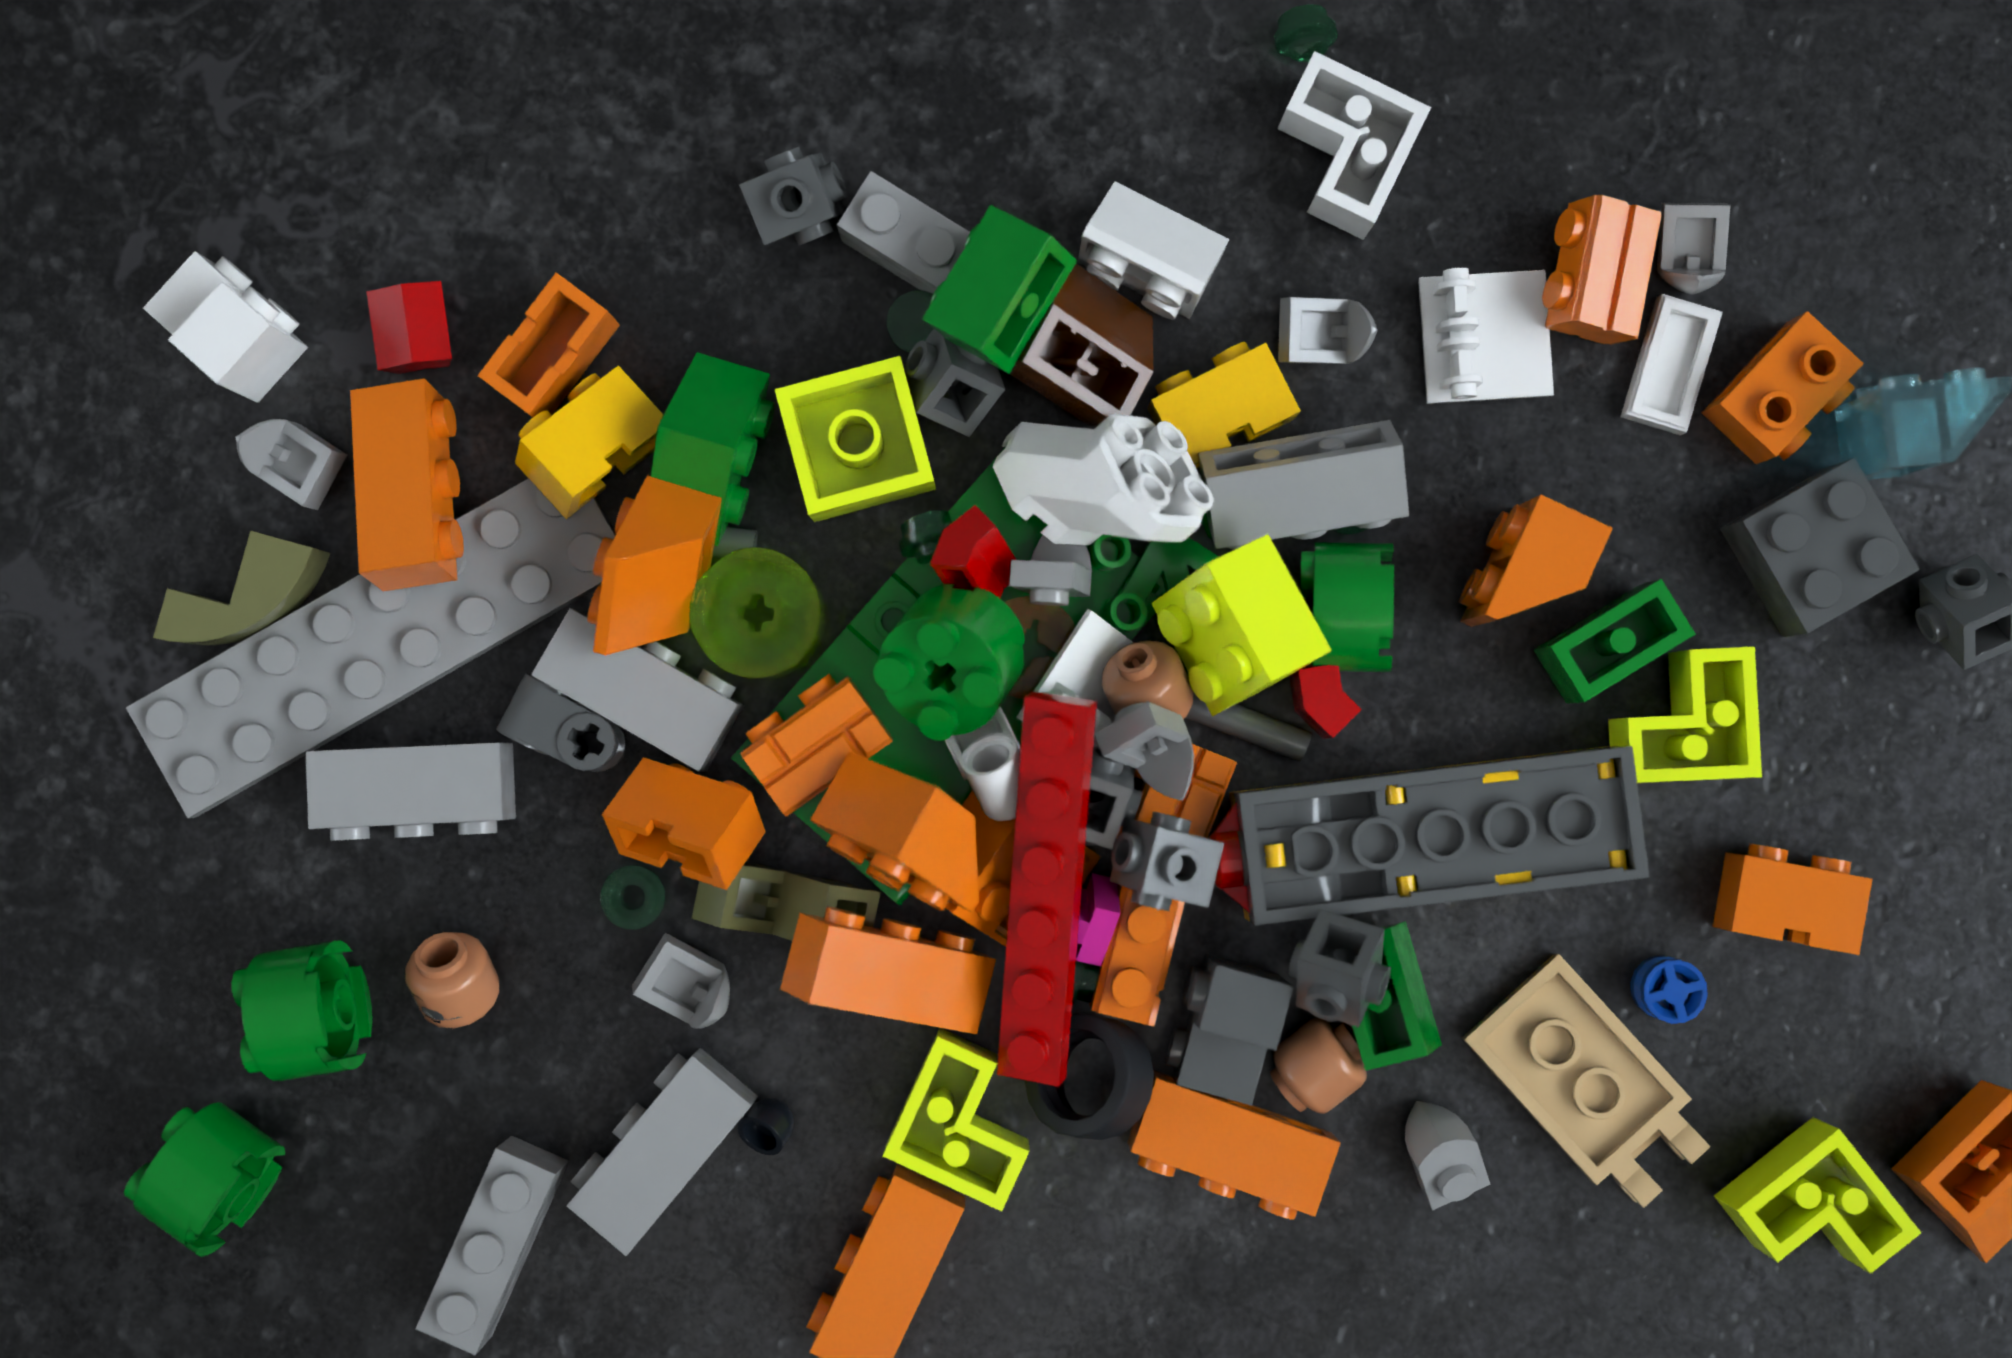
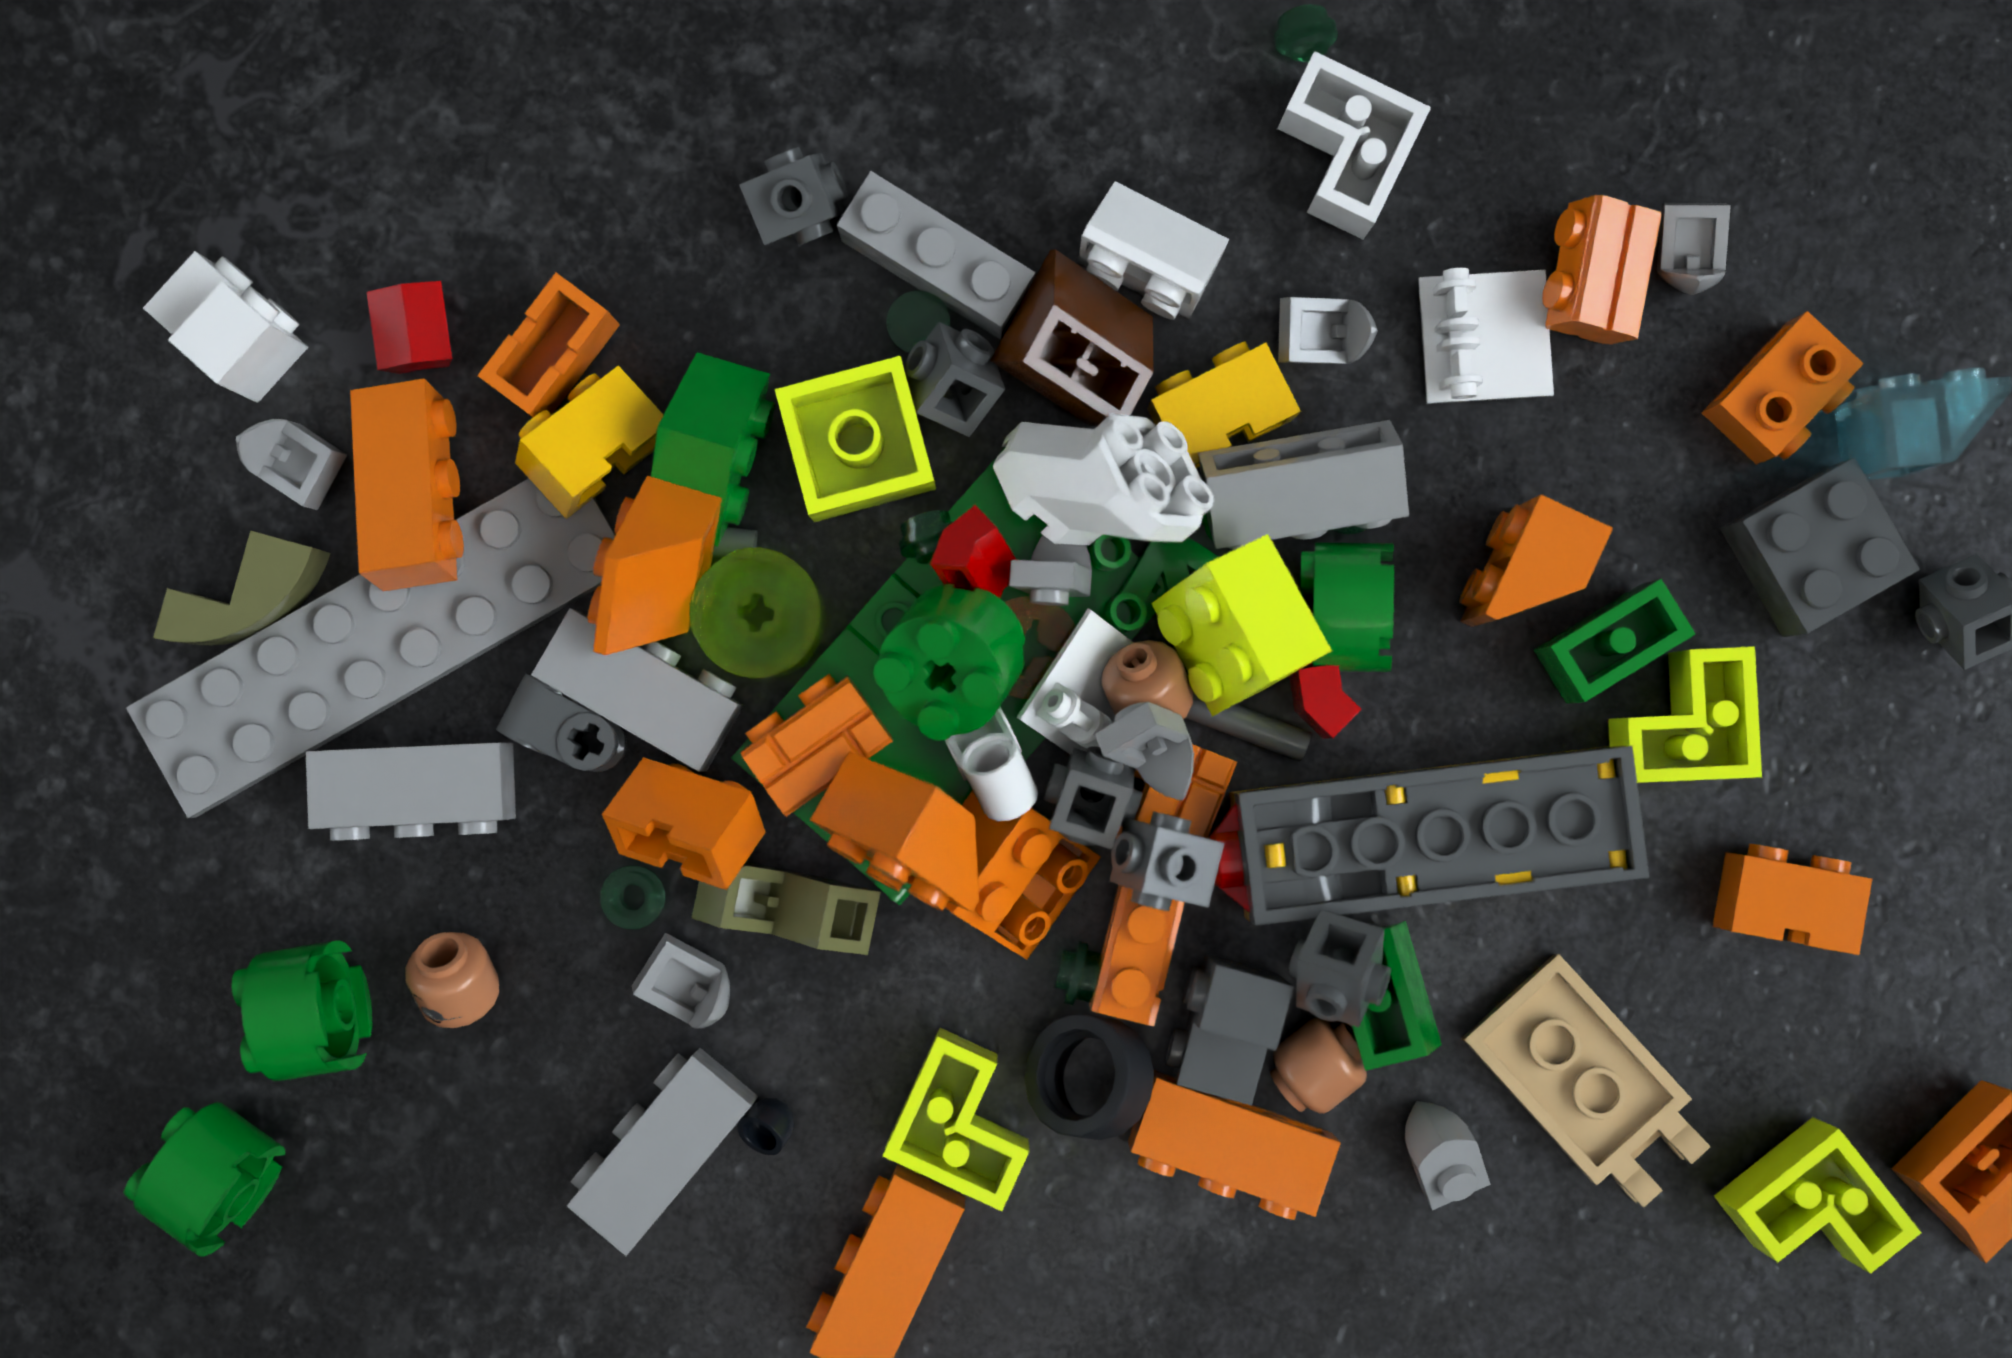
(492, 1245): light grey brick -> none
(888, 970): orange brick -> none
(999, 288): green brick -> none
(1046, 887): red plate -> none
(1097, 919): dark pink tile -> none
(1671, 364): white tile -> none
(1682, 988): blue wheel -> none

